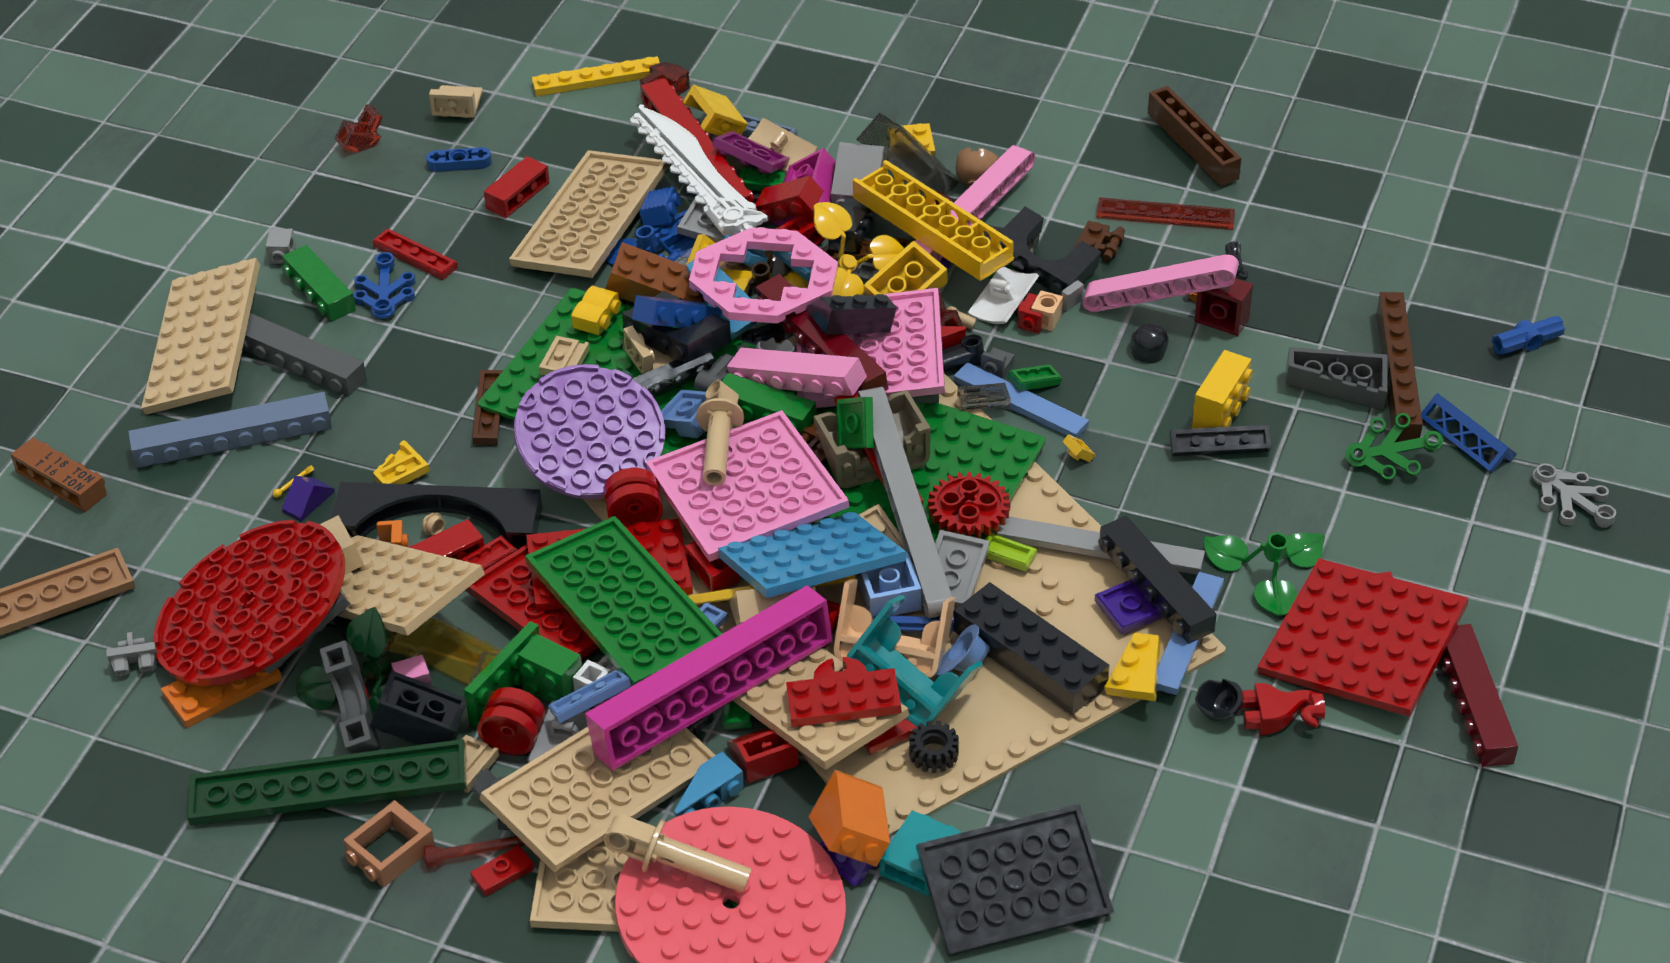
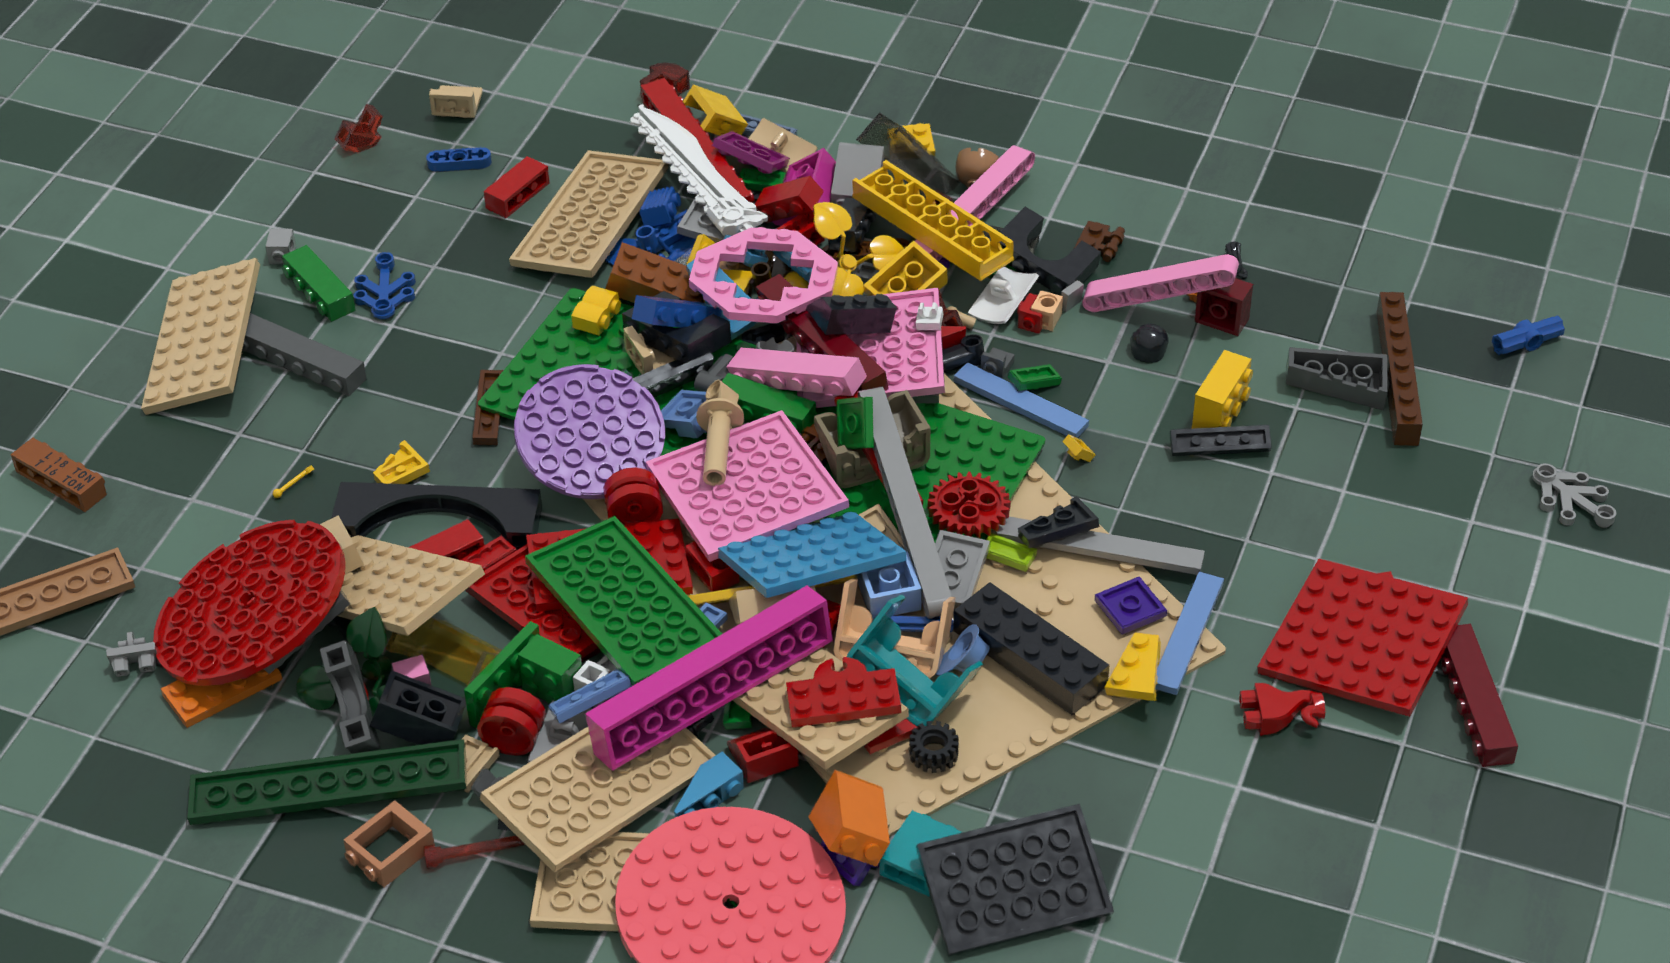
(229, 429): sand blue brick -> none
(305, 497): dark purple slope -> none
(392, 532): orange bracket -> none
(415, 254): red tile -> none
(433, 524): tan plate -> none
(502, 870): red plate -> none
(563, 353): tan plate -> none
(593, 76): yellow plate -> none
(648, 843): tan piece -> none
(929, 317): none -> white tile
(983, 396): clear smoke plate -> none
(1061, 524): none -> black wing
(1157, 579): black brick -> none
(1166, 213): clear red tile -> none
(1194, 135): reddish brown brick -> none
(1219, 699): black hair -> none
(1274, 597): green plant -> none
(1390, 448): green plant -> none
(1475, 429): blue fence -> none

